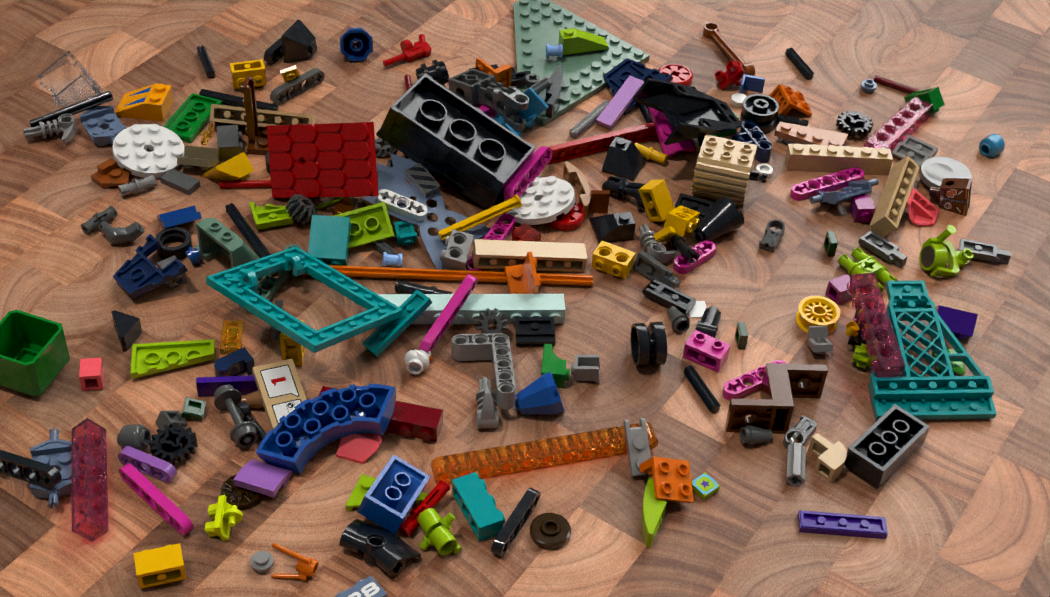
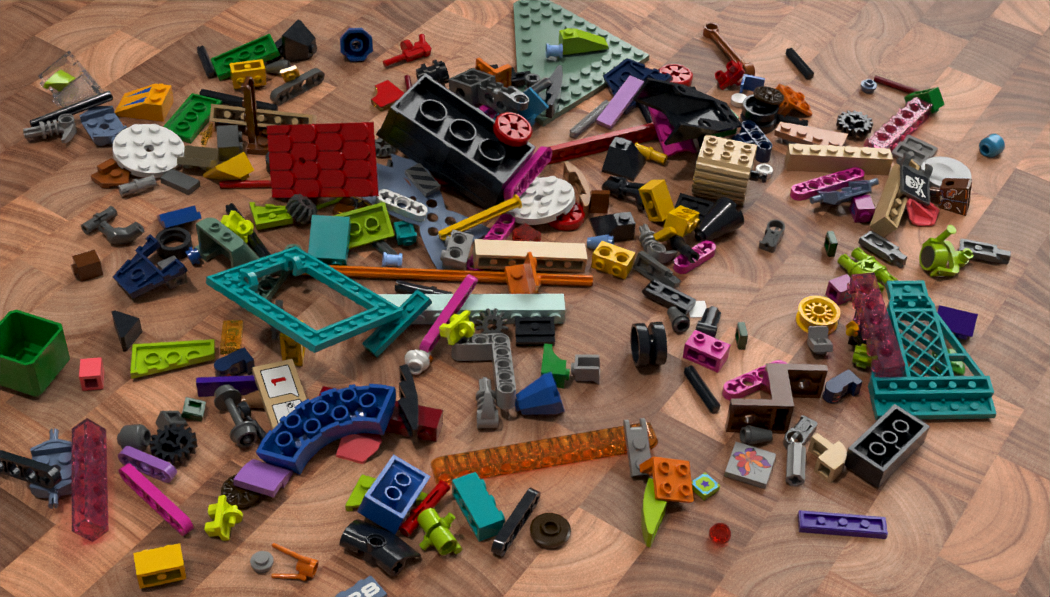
(59, 80): none -> lime slope
(87, 265): none -> reddish brown brick
(238, 225): none -> neon yellow hips
(258, 49): none -> green tile
(275, 67): none -> dark grey cone
(386, 95): none -> red tile
(408, 403): none -> black slope
(457, 328): none -> neon yellow hips
(503, 129): none -> red wheel
(593, 242): none -> medium blue cone
(720, 533): none -> clear red plate
(750, 465): none -> light grey tile
(768, 95): none -> dark brown wheel
(842, 385): none -> leg
(914, 182): none -> flag

